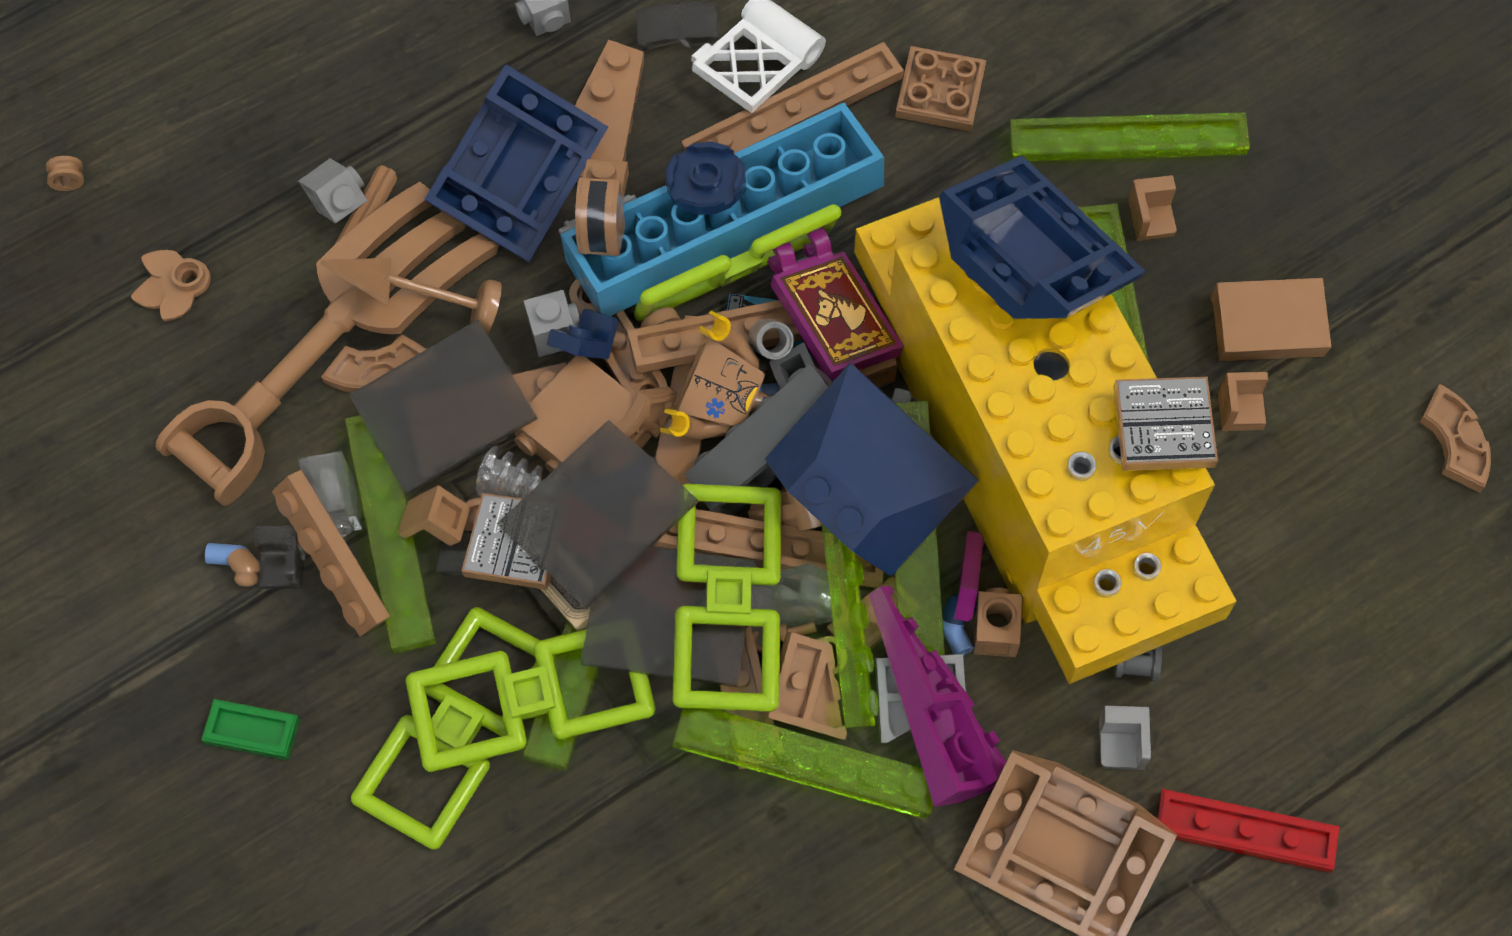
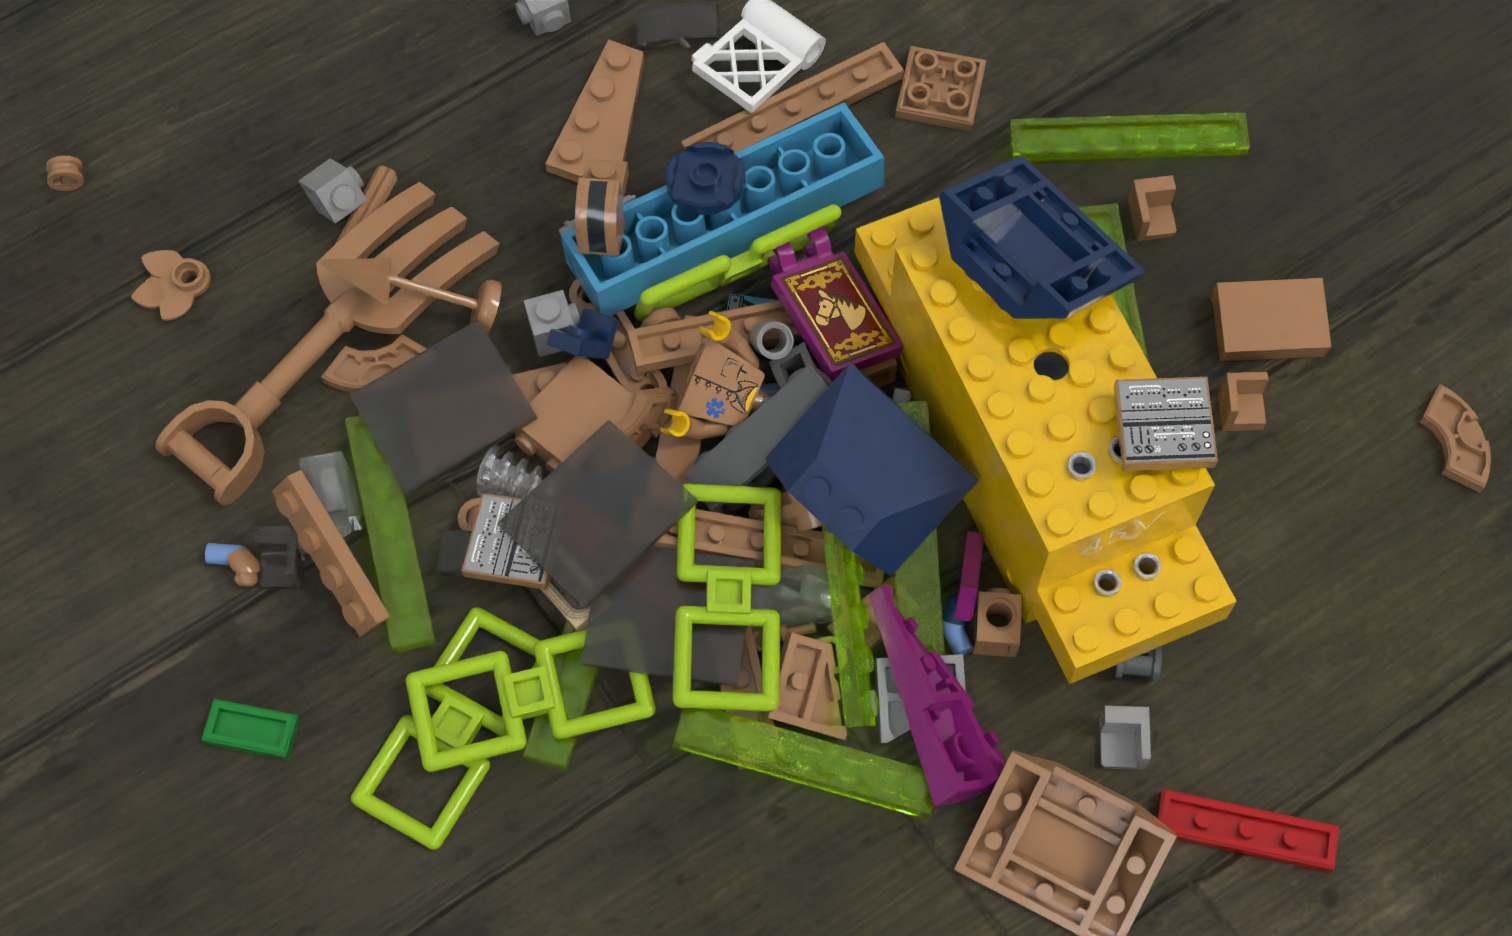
(436, 513): medium nougat panel -> none
(516, 163): dark blue slope -> none

